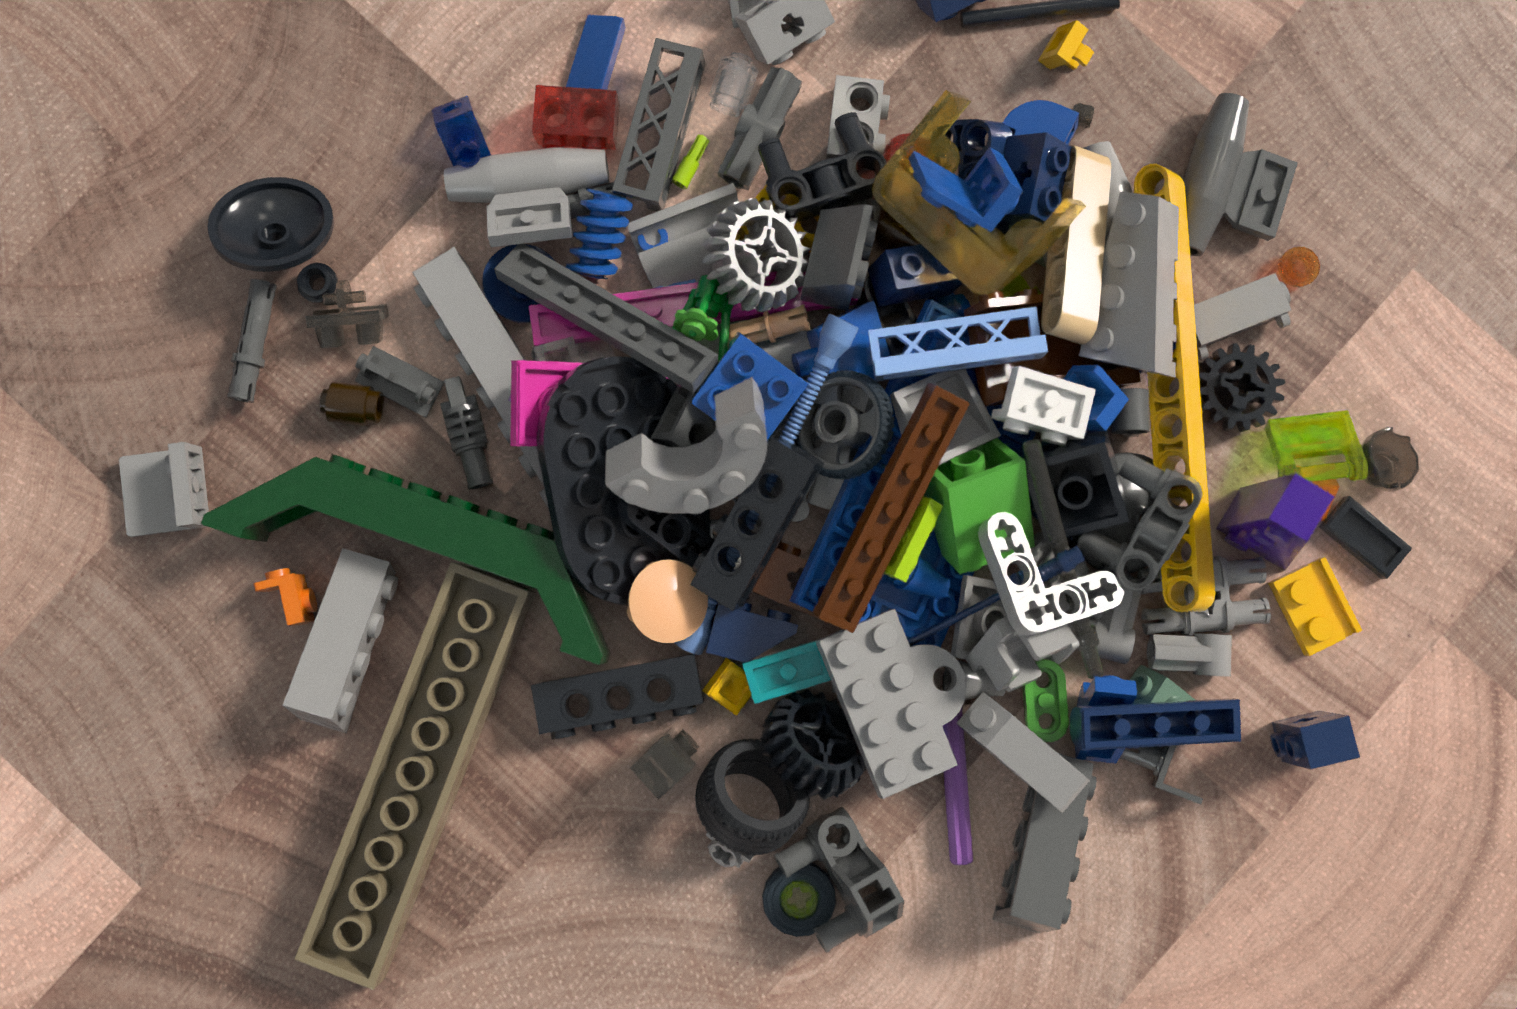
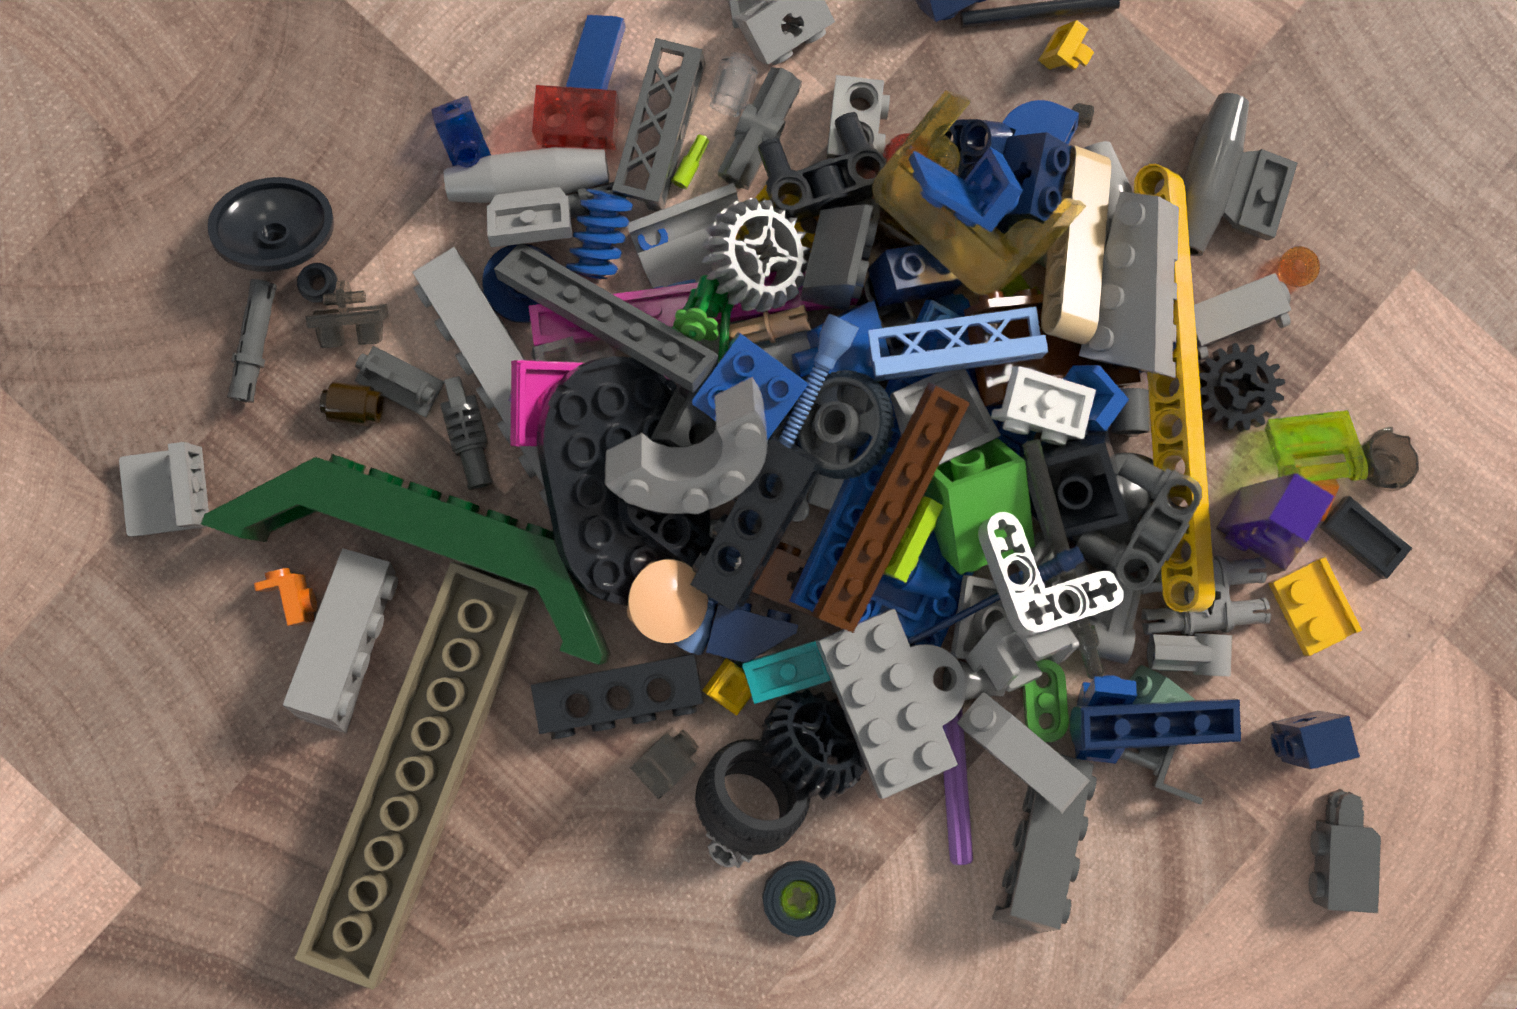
(850, 869): dark grey piece -> none
(1345, 857): none -> dark grey hinge

